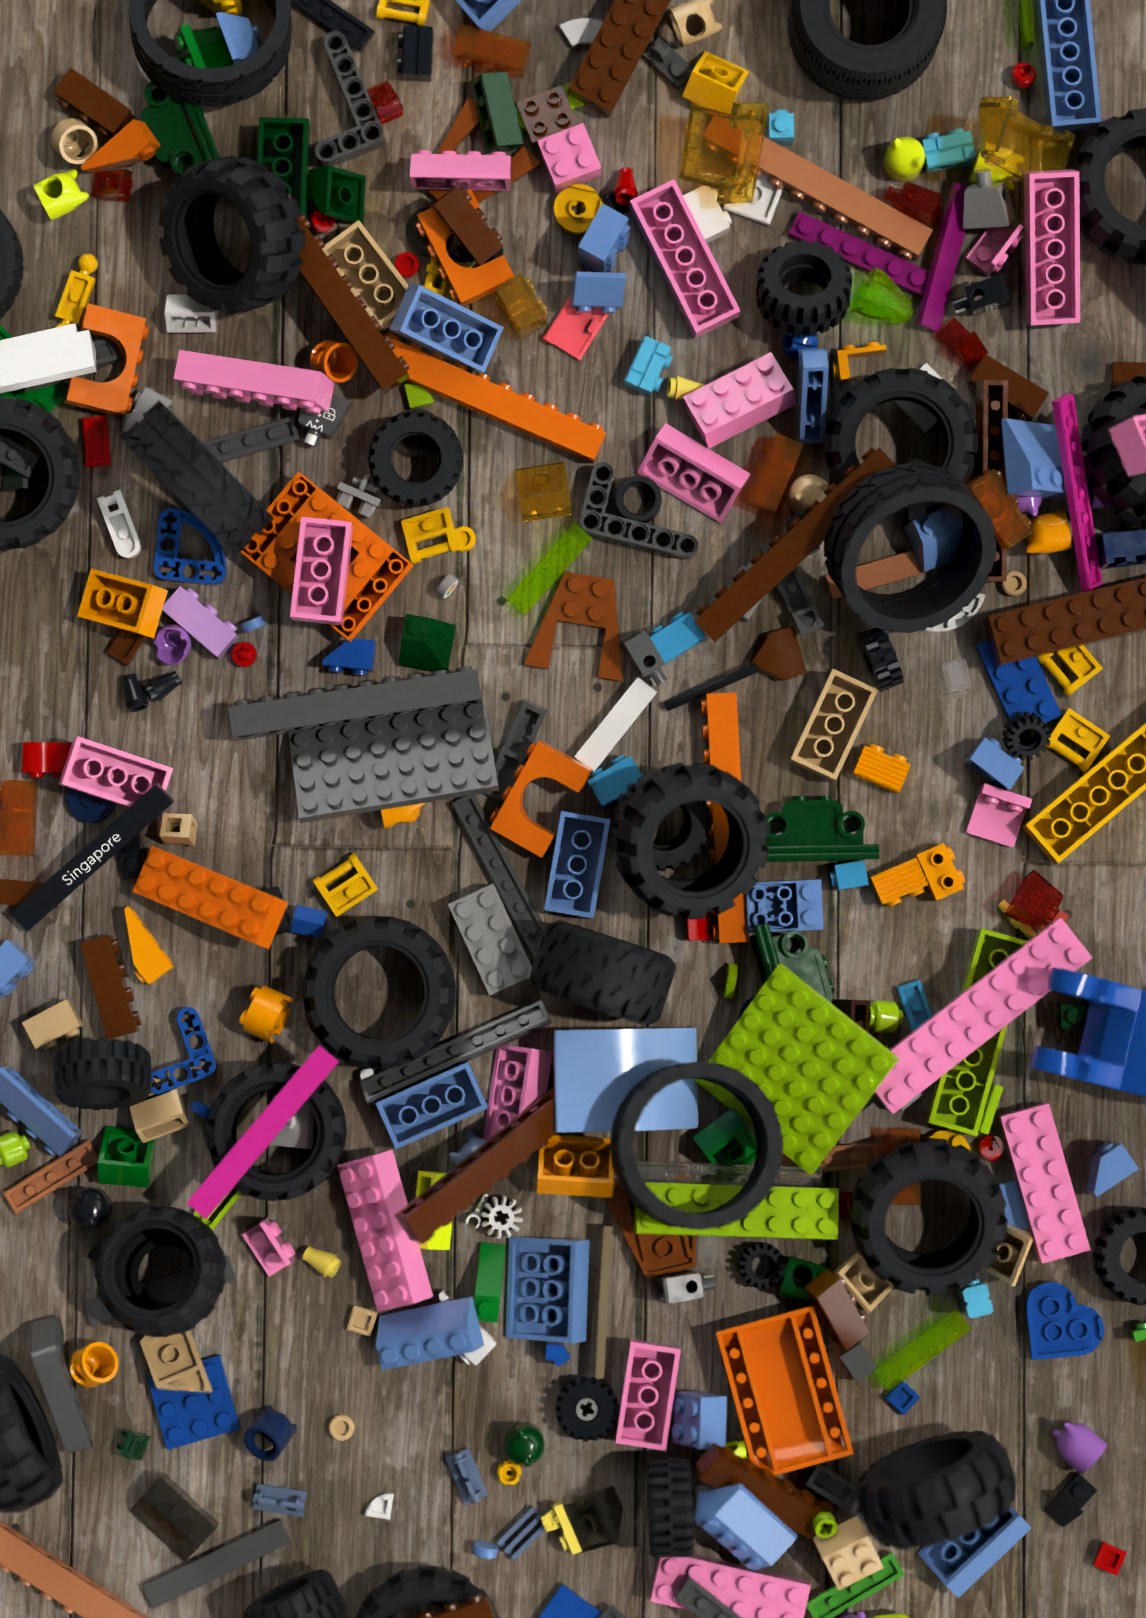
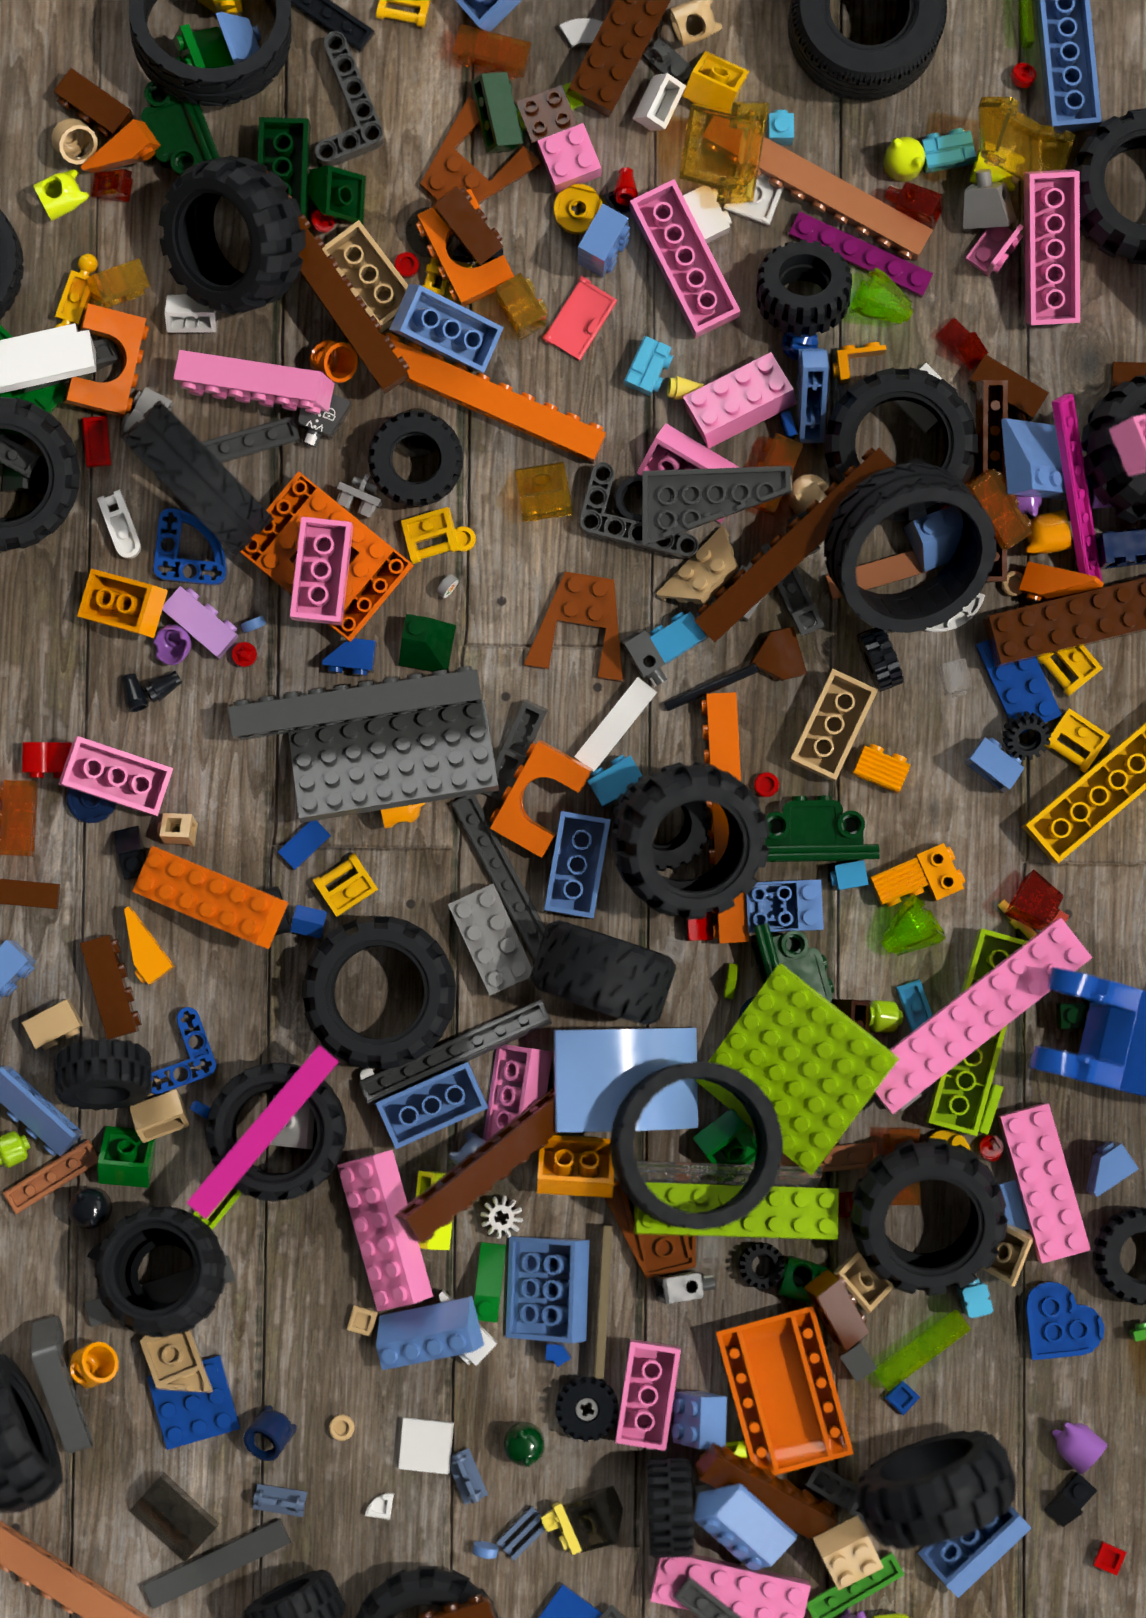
(92, 857): black tile -> none
(117, 283): none -> clear yellow brick
(126, 646): reddish brown tile -> none
(134, 1445): clear green tile -> none
(266, 1013): light orange brick -> none
(269, 1246): bright pink bracket -> none
(304, 844): none -> blue tile
(322, 1261): light yellow cone -> none
(385, 102): clear red slope -> none
(416, 53): black brick -> none
(418, 396): lime tile -> none
(426, 1445): none -> white tile
(466, 171): bright pink slope -> none
(478, 1210): white hand -> none
(507, 1479): yellow plate -> none
(549, 569): clear neon green slope -> none
(597, 291): medium blue slope -> none
(659, 102): none -> white brick
(694, 497): none -> dark grey wing
(703, 572): none -> tan wing
(766, 784): none -> red tile
(788, 425): none -> blue tile
(827, 1518): lime bush -> none
(912, 929): none -> clear neon green cone
(943, 262): magenta tile -> none
(994, 294): black torso -> none
(998, 815): bright pink bracket -> none
(1055, 583): none -> orange slope

